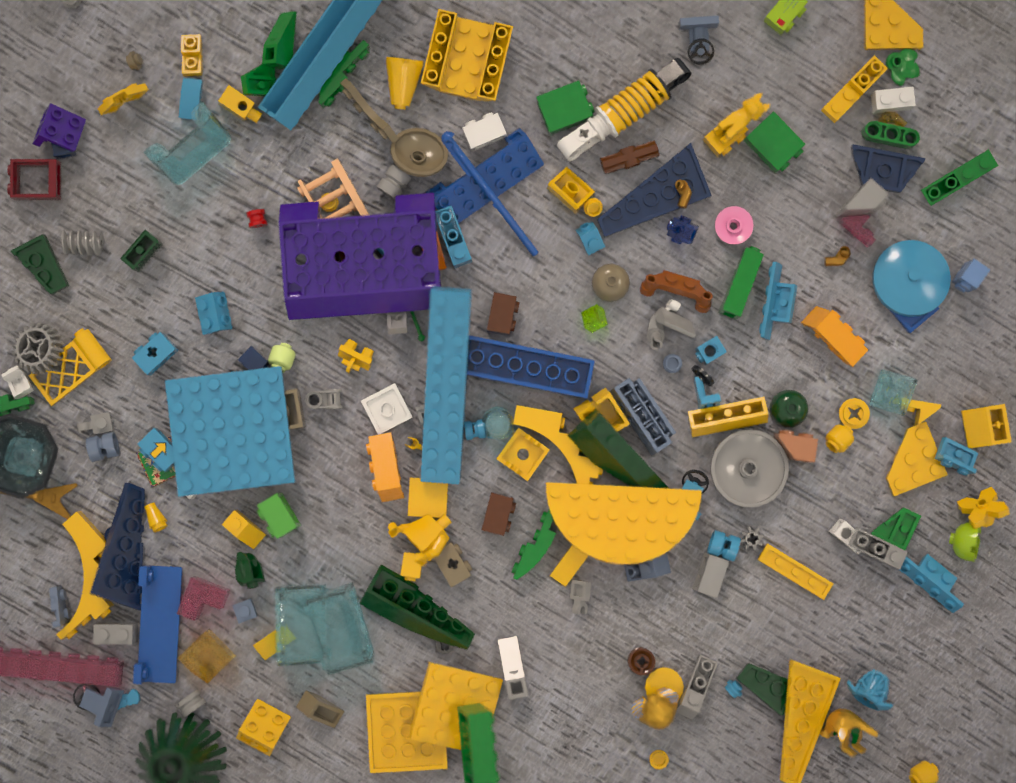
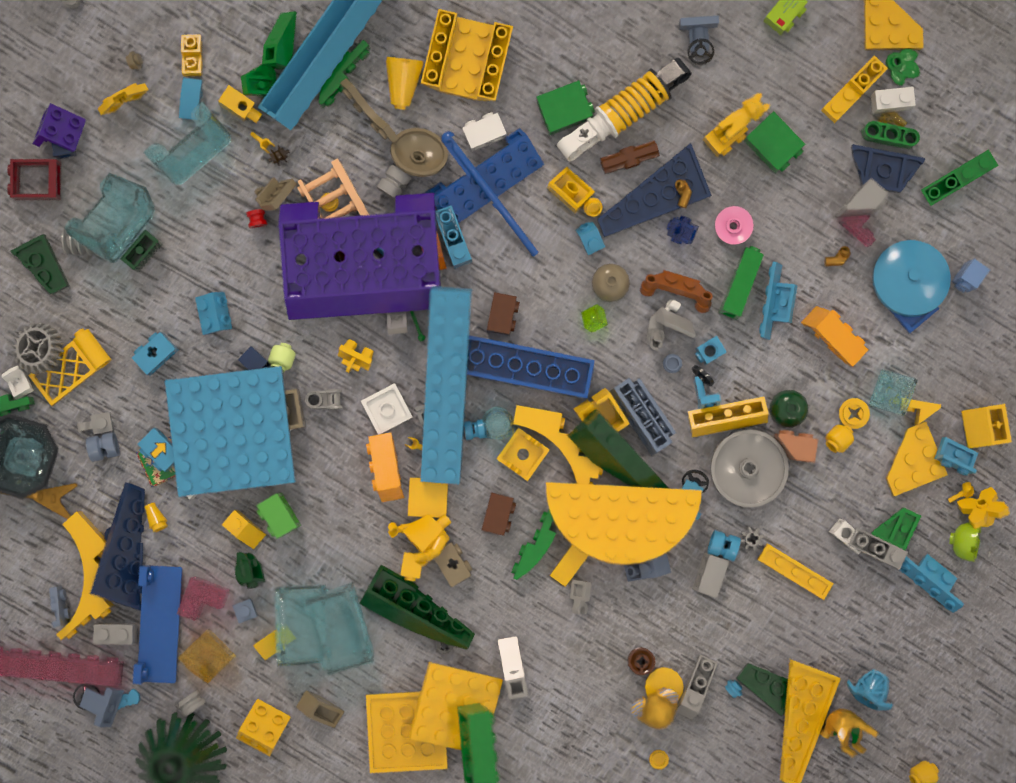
(114, 219): none -> clear light blue windscreen
(264, 143): none -> yellow hand
(274, 193): none -> dark tan slope
(278, 155): none -> dark brown wheel
(967, 491): none -> yellow hand

